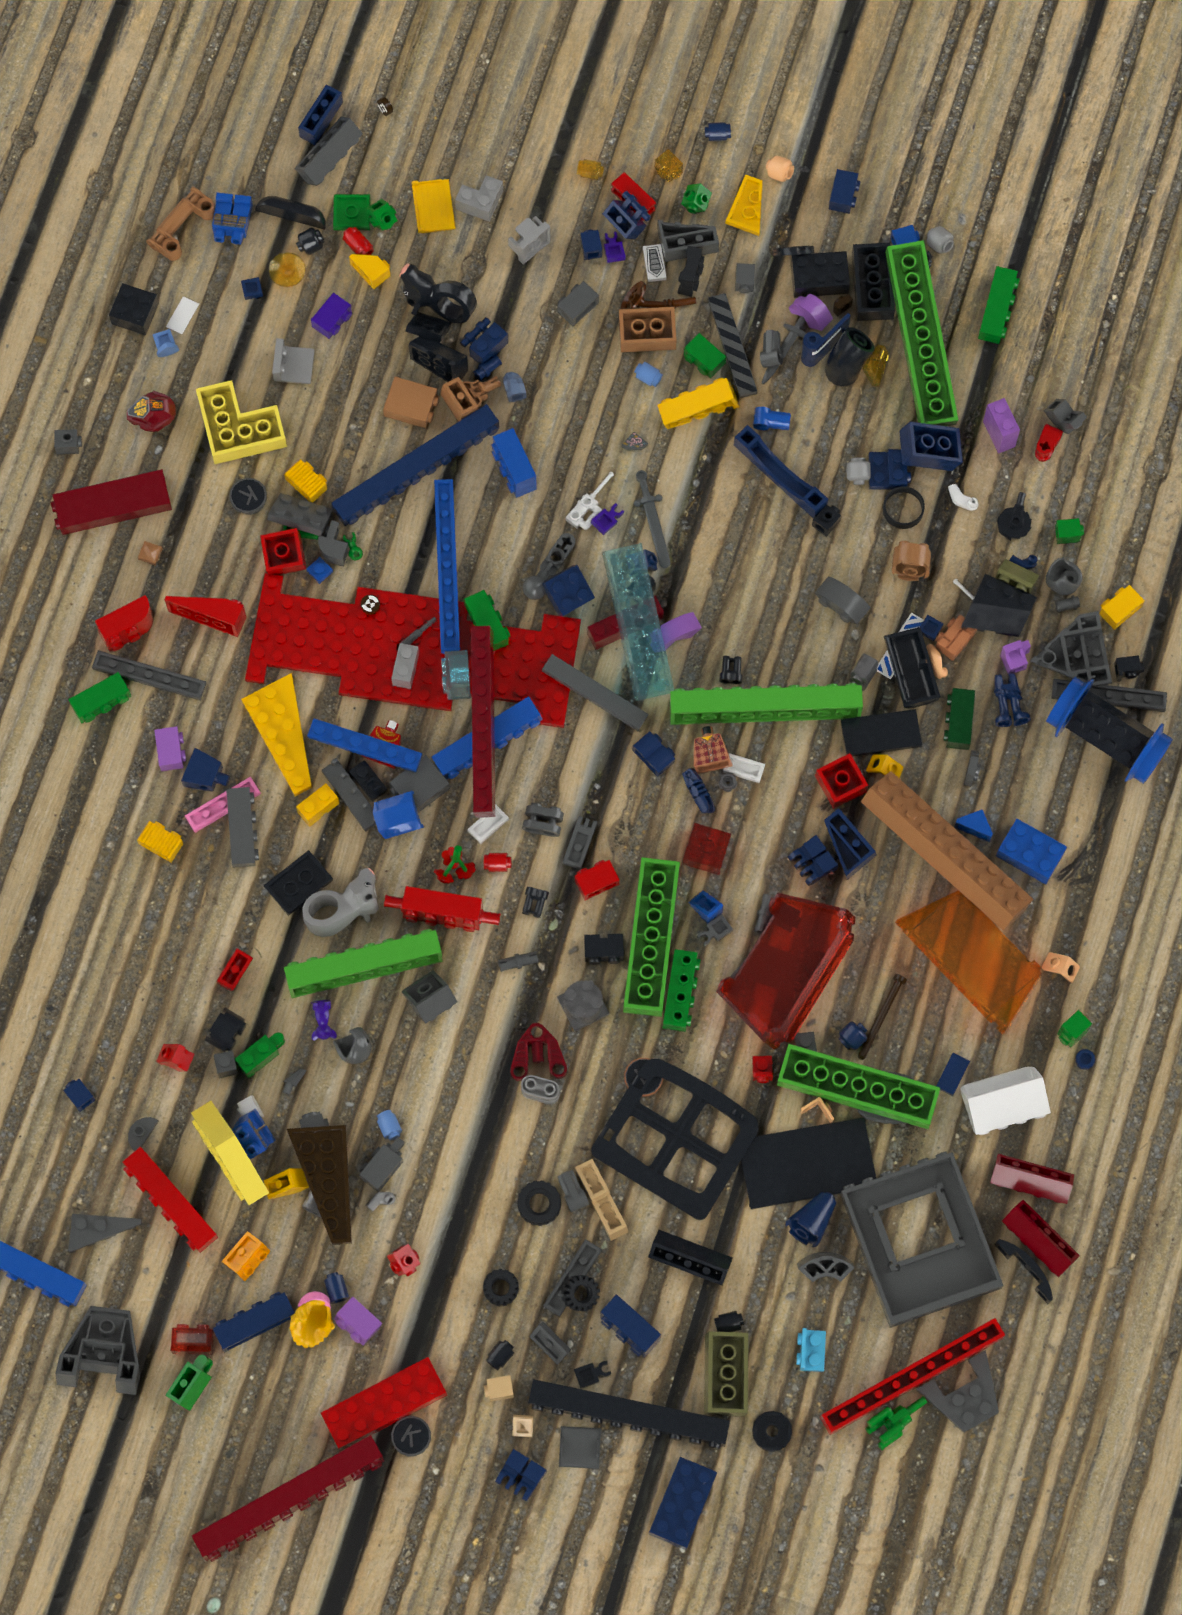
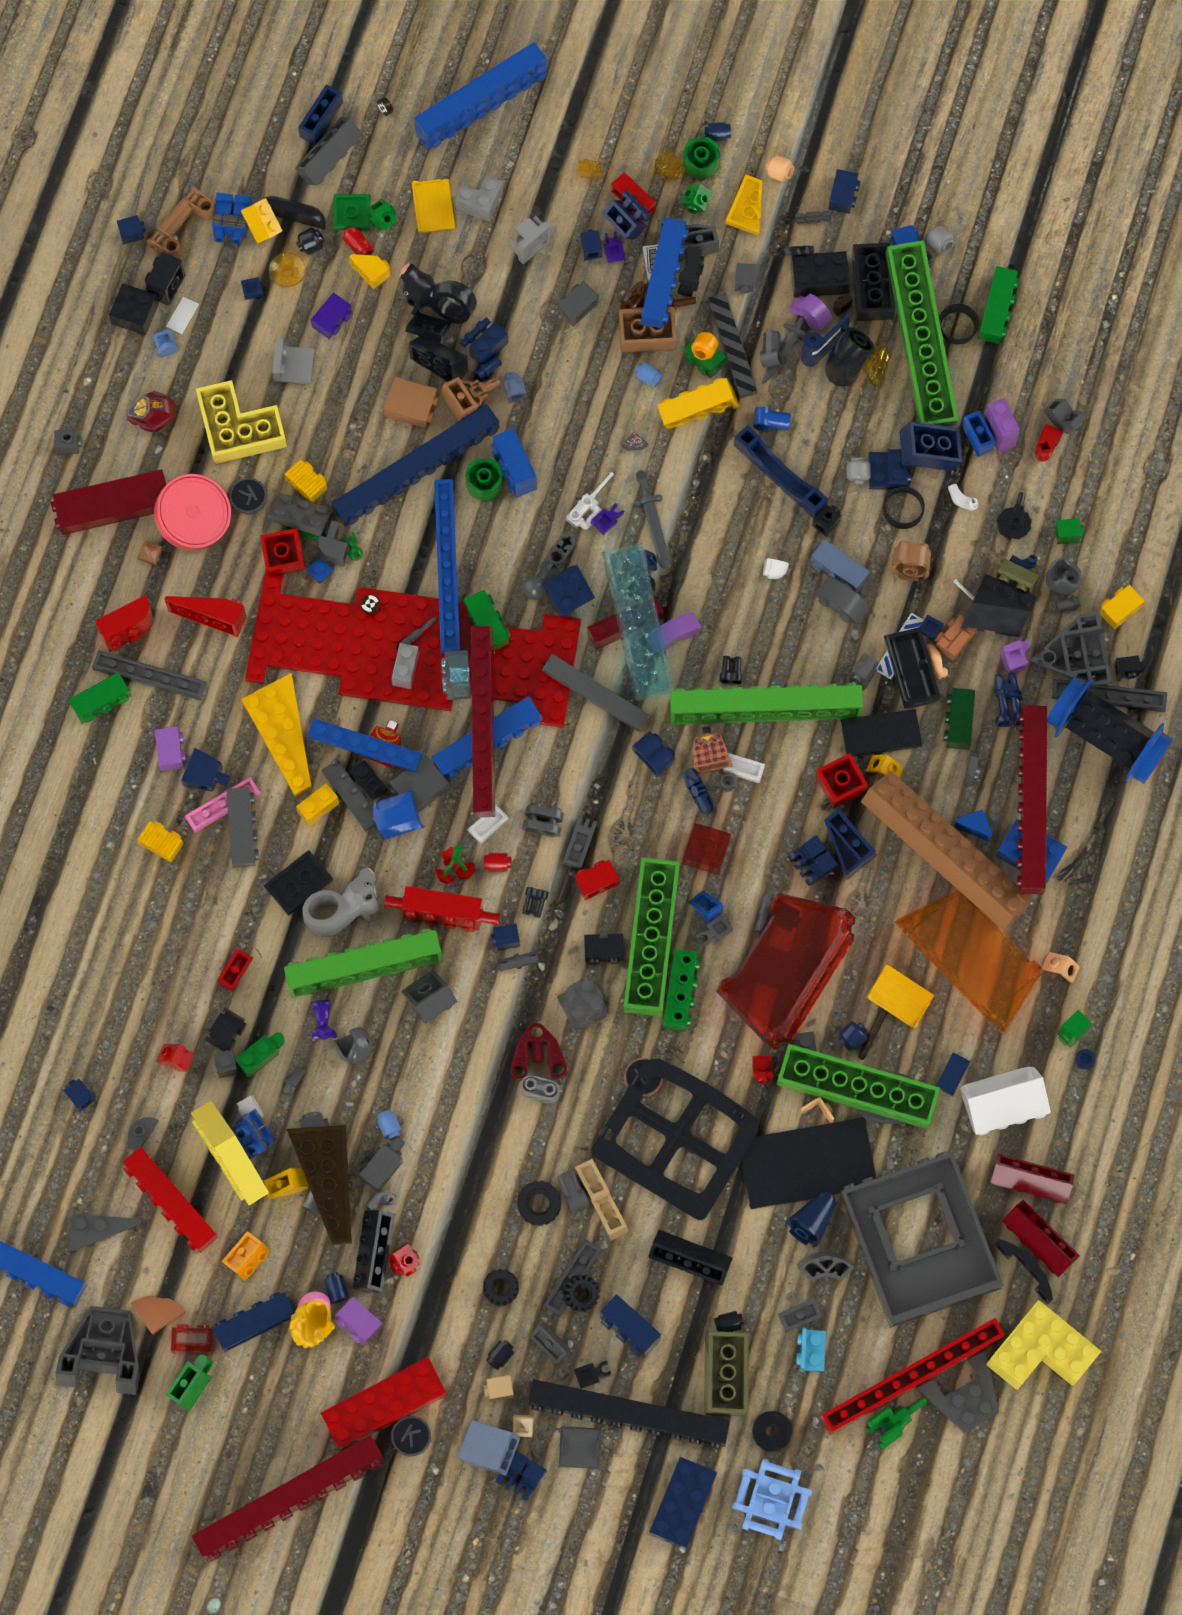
(131, 229): none -> dark blue brick
(157, 1311): none -> nougat brick
(165, 277): none -> black brick
(192, 512): none -> coral brick
(261, 220): none -> yellow brick
(373, 1251): none -> black brick
(481, 96): none -> blue brick
(482, 469): none -> green brick
(488, 1447): none -> sand blue brick
(505, 937): none -> dark blue brick
(663, 273): none -> blue brick
(701, 158): none -> green brick
(704, 345): none -> light orange head
(771, 1499): none -> light blue brick
(775, 568): none -> white piece
(800, 1315): none -> dark grey plate
(811, 217): none -> dark grey axle
(839, 566): none -> sand blue brick
(900, 996): none -> yellow piece
(962, 309): none -> black tyre
(978, 433): none -> blue brick
(1033, 800): none -> dark red brick
(1046, 1339): none -> light yellow brick

